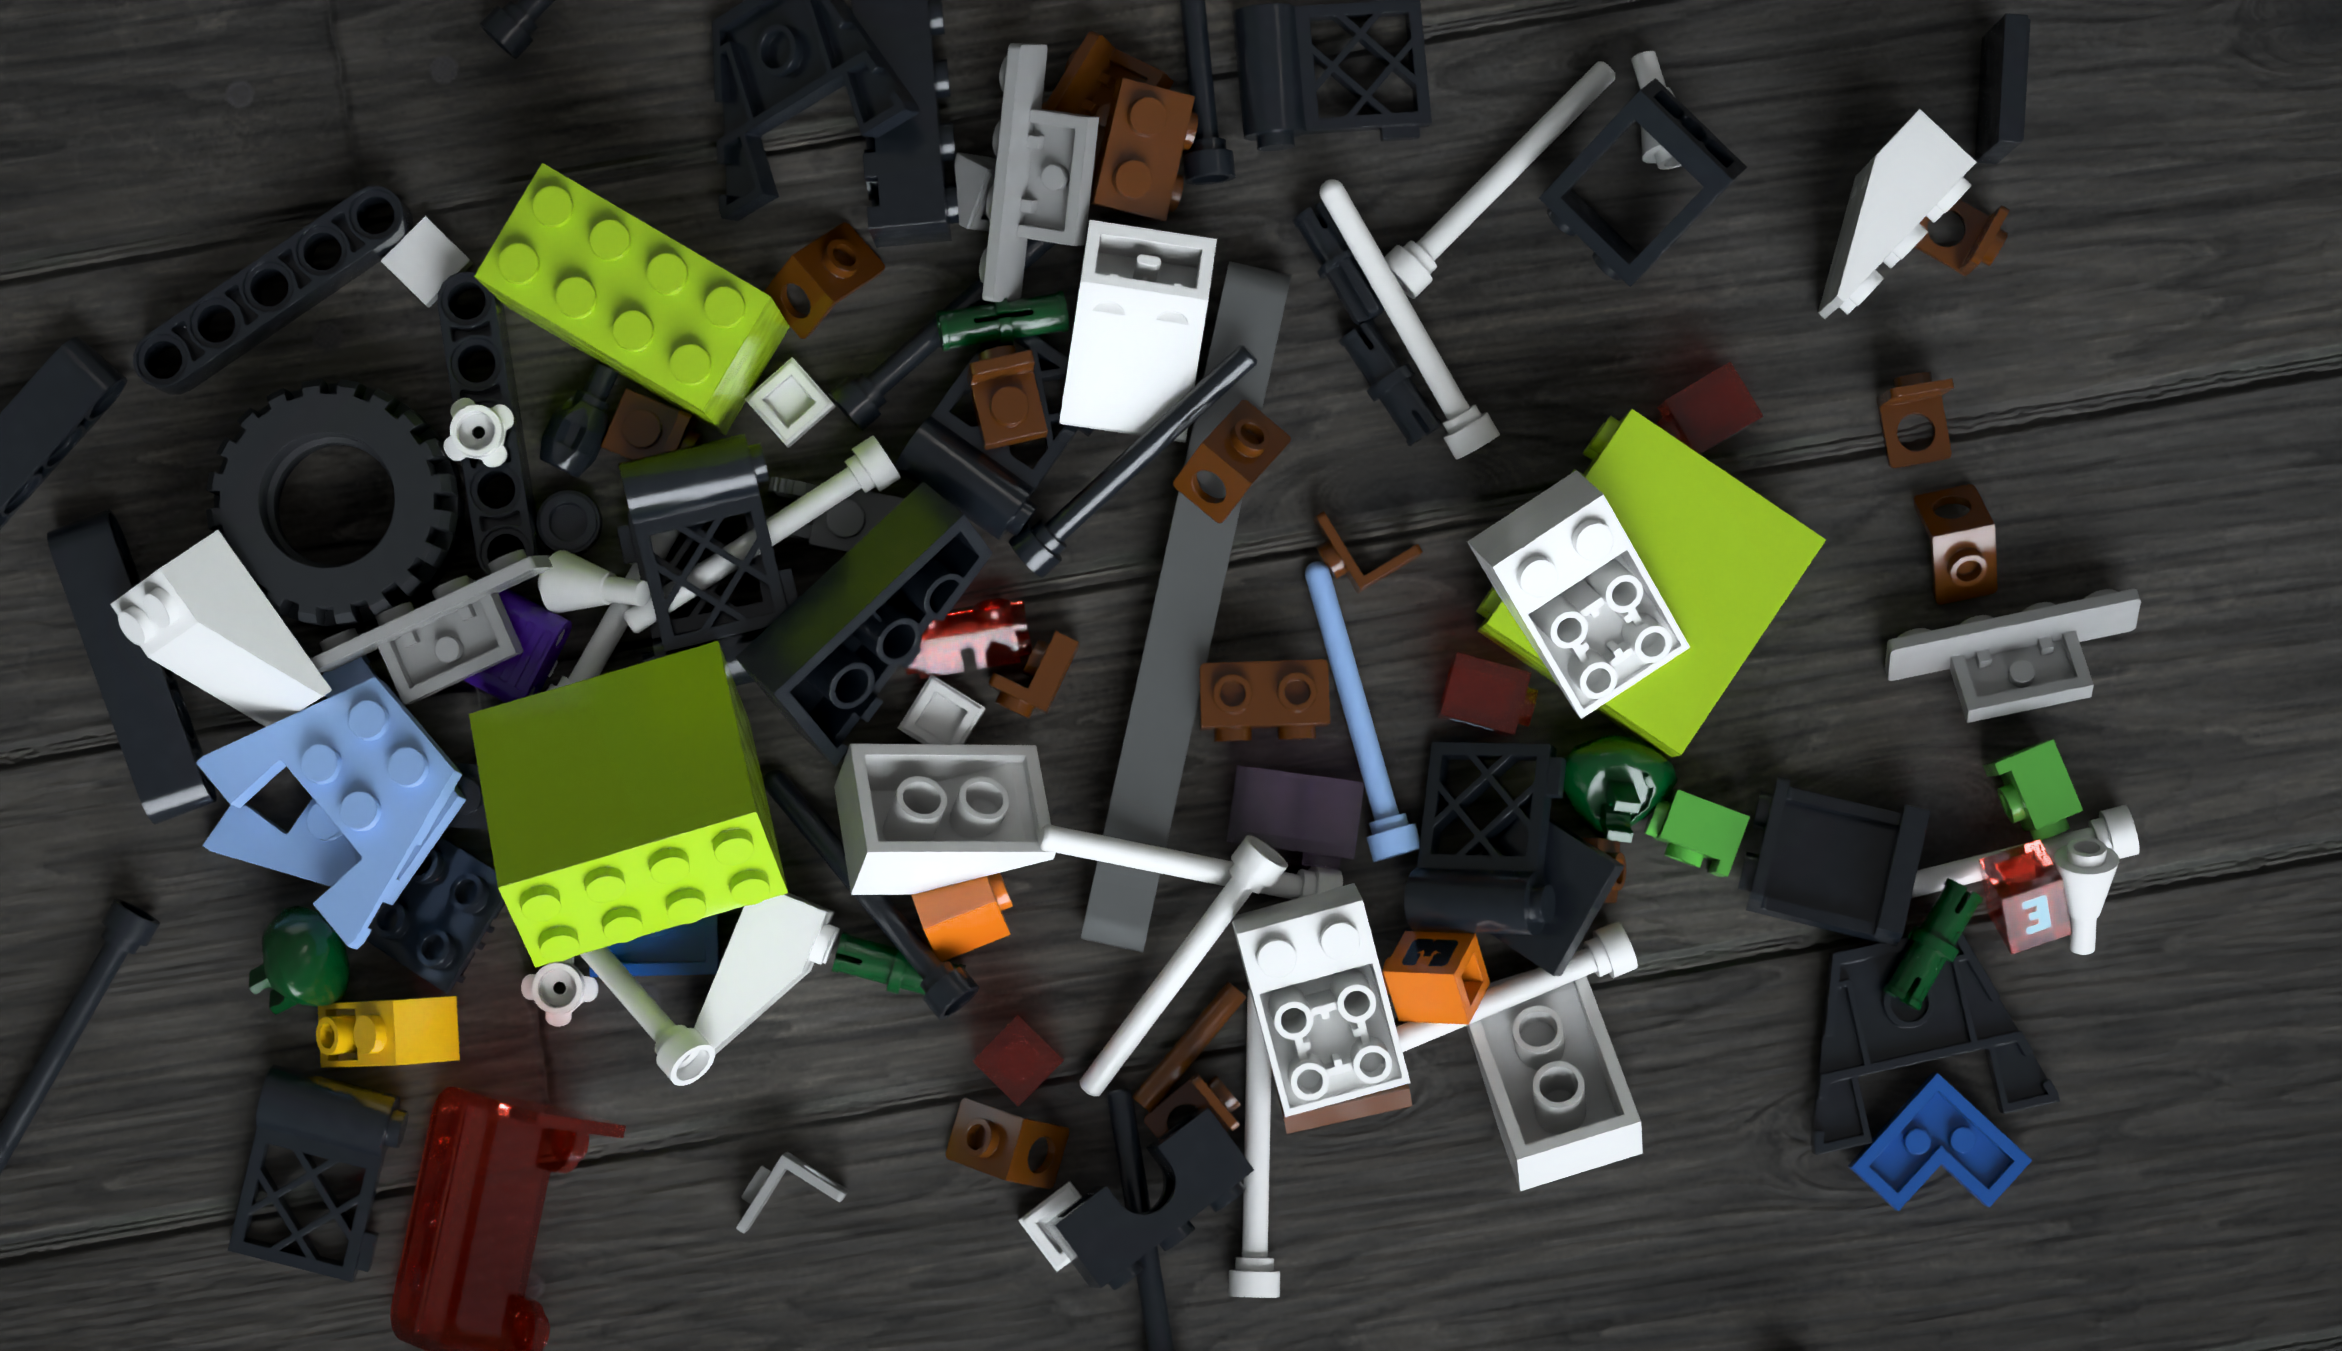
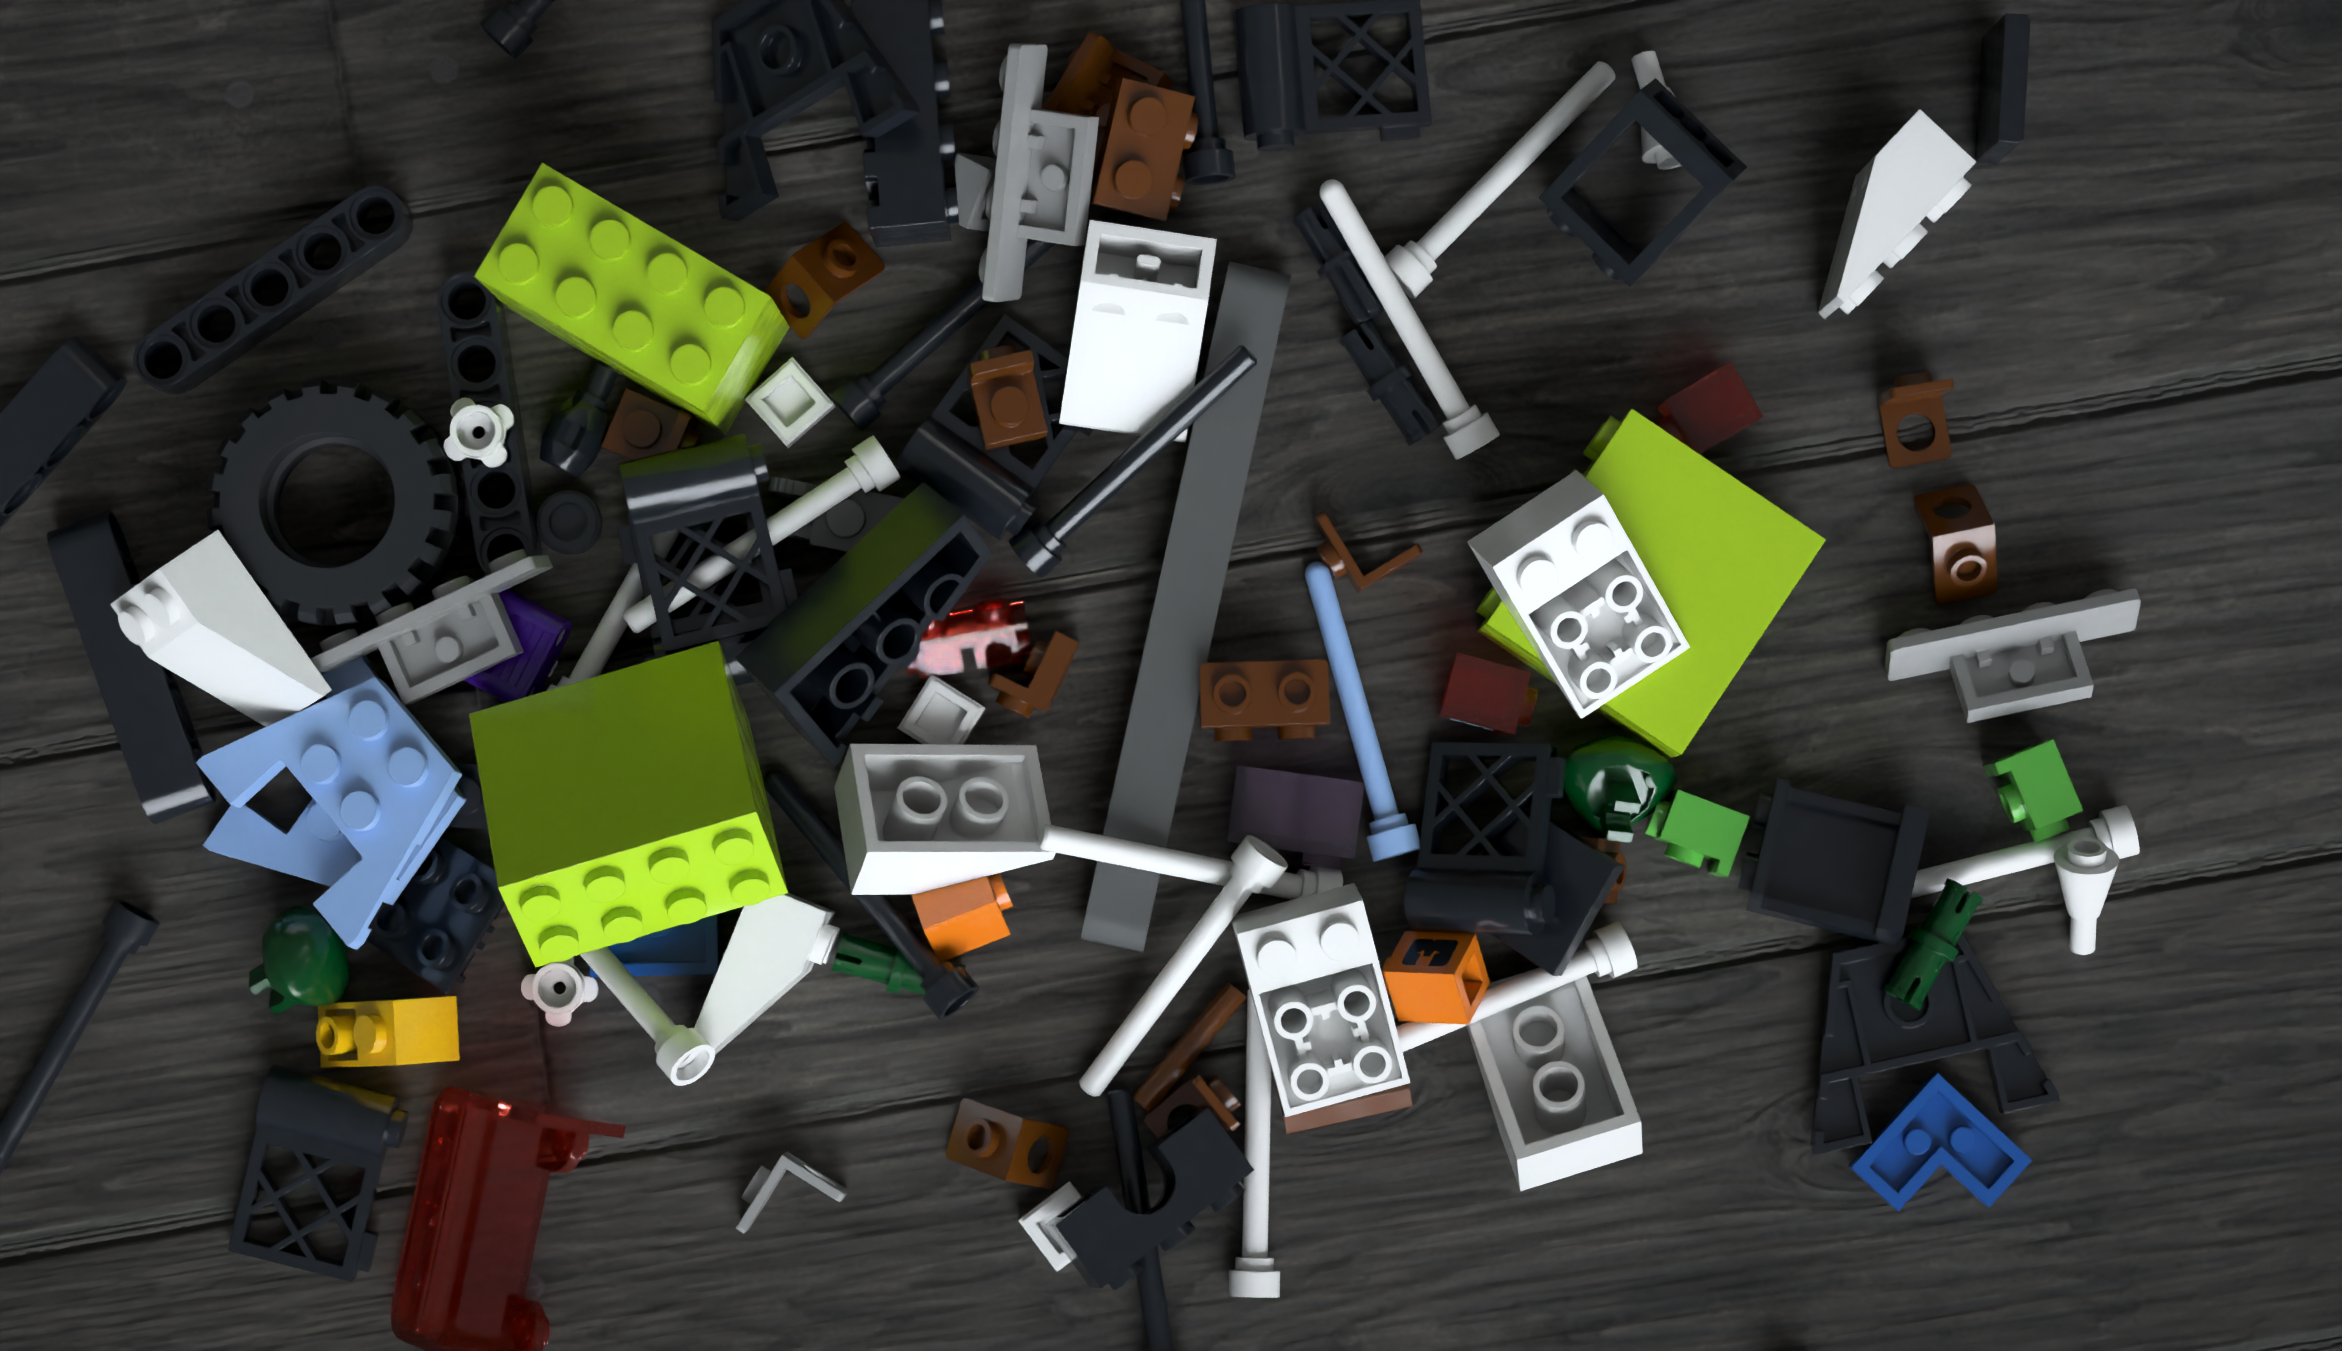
(425, 261): white tile -> none
(583, 585): white cone -> none
(1002, 321): dark green pin -> none
(1019, 1059): clear red brick -> none
(1237, 454): reddish brown bracket -> none
(1979, 243): reddish brown bracket -> none
(2025, 896): clear red brick -> none

